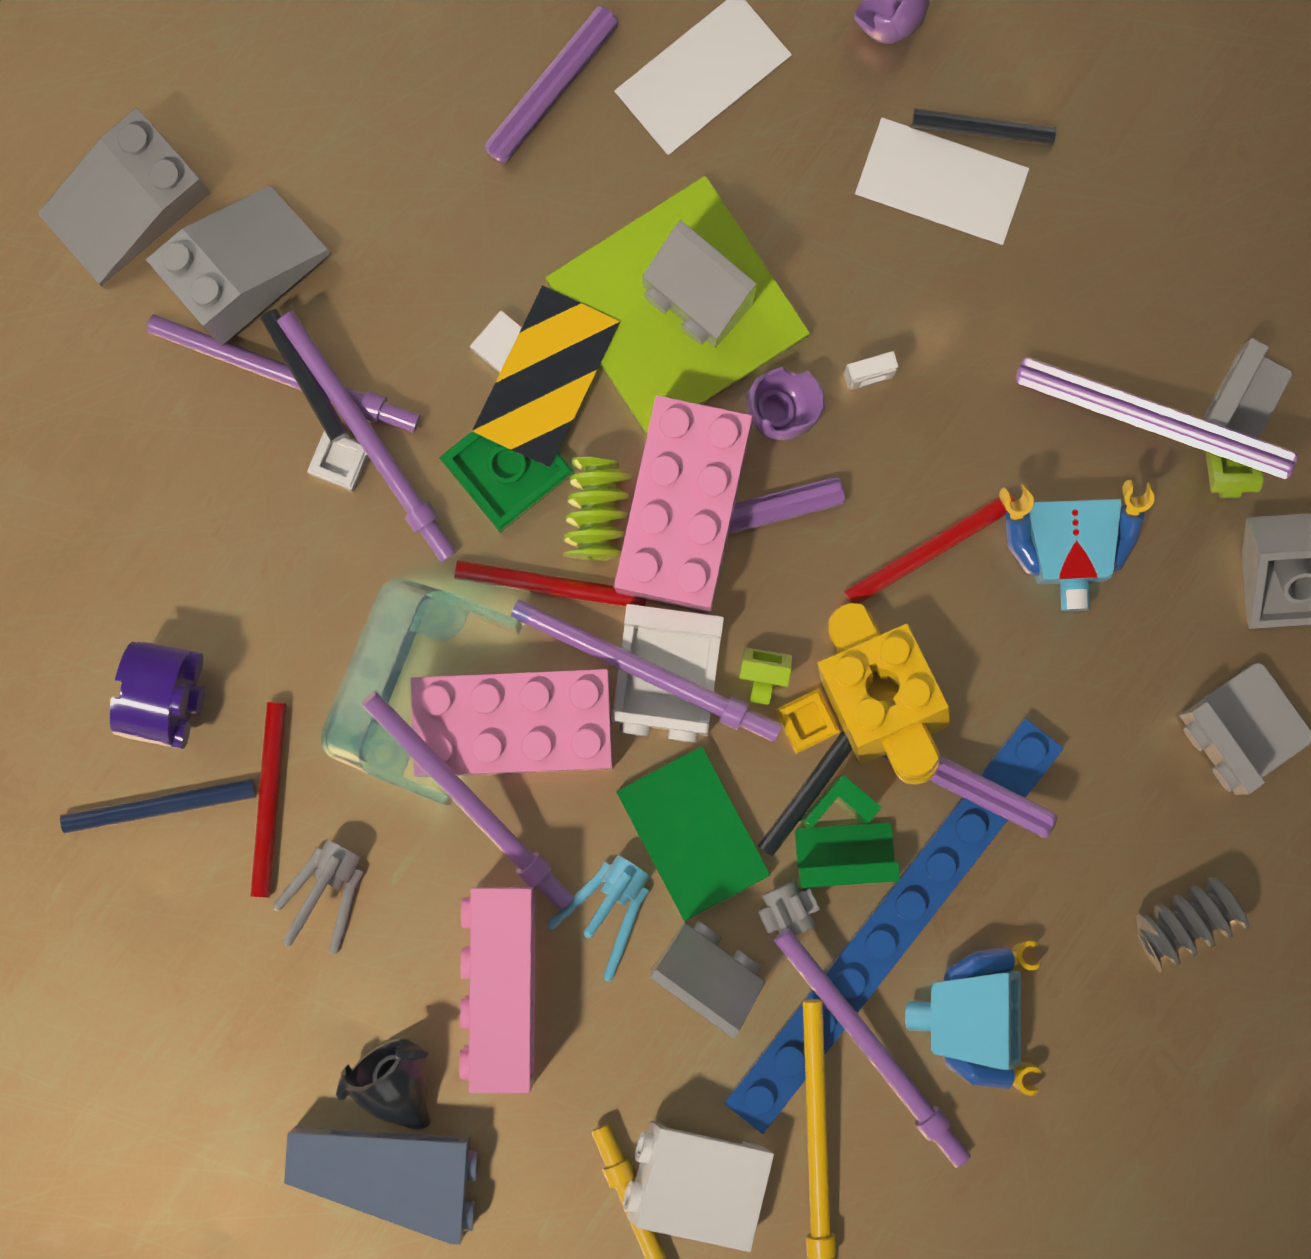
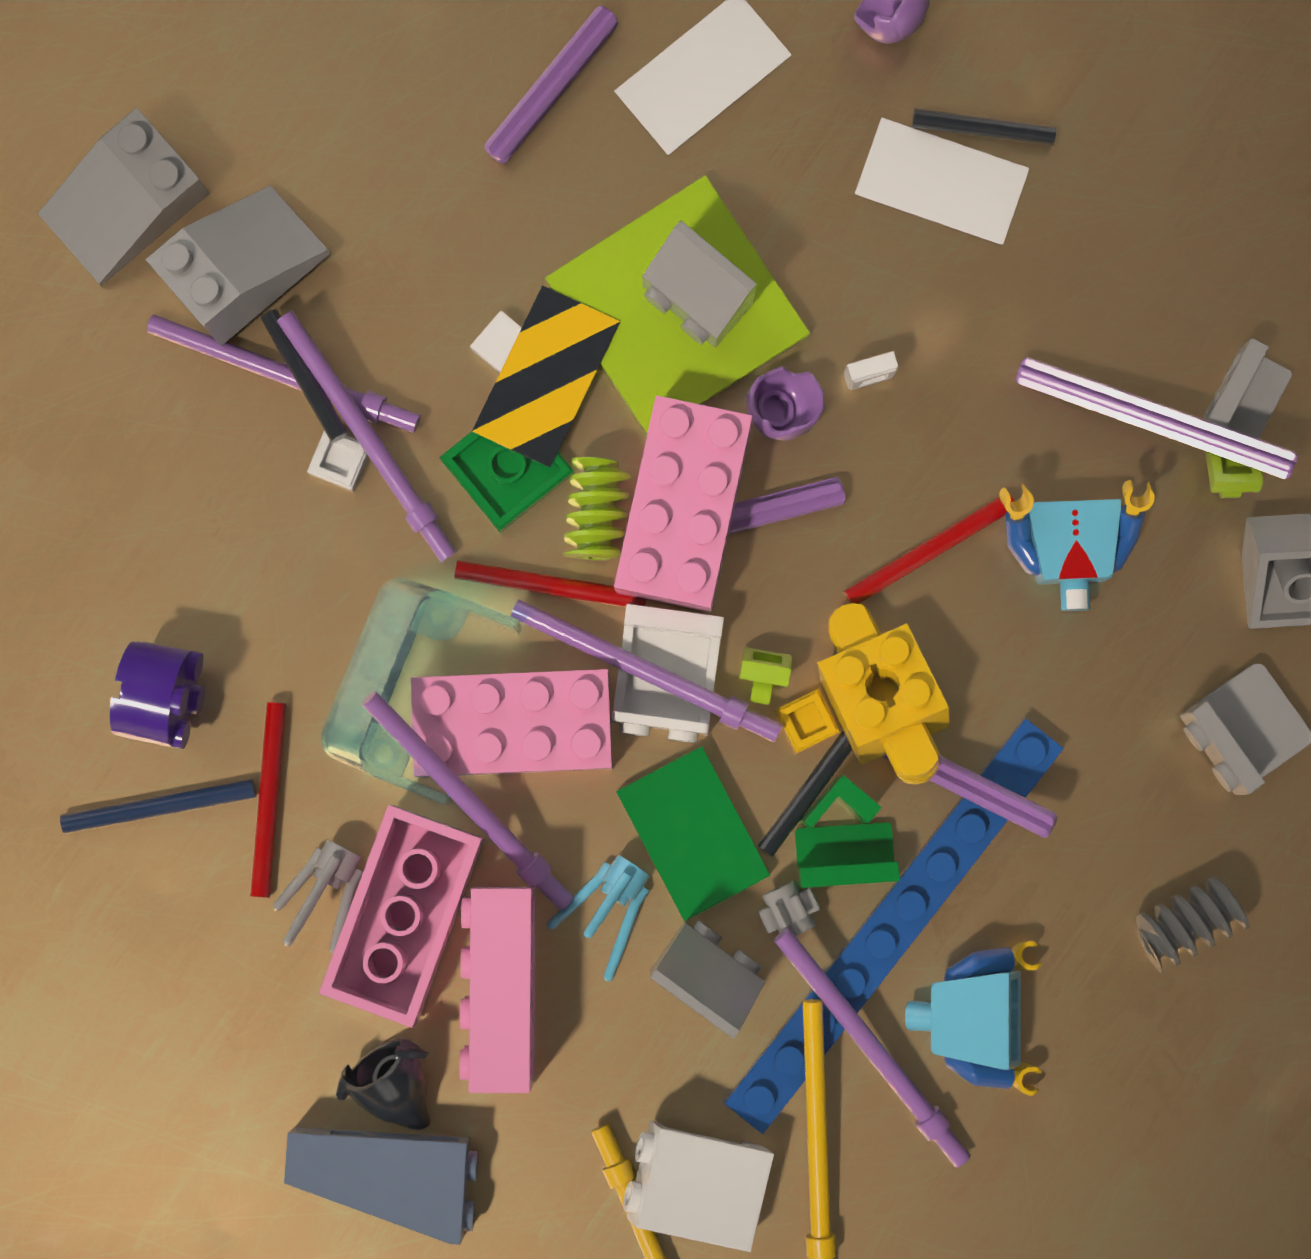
(402, 916): none -> bright pink brick

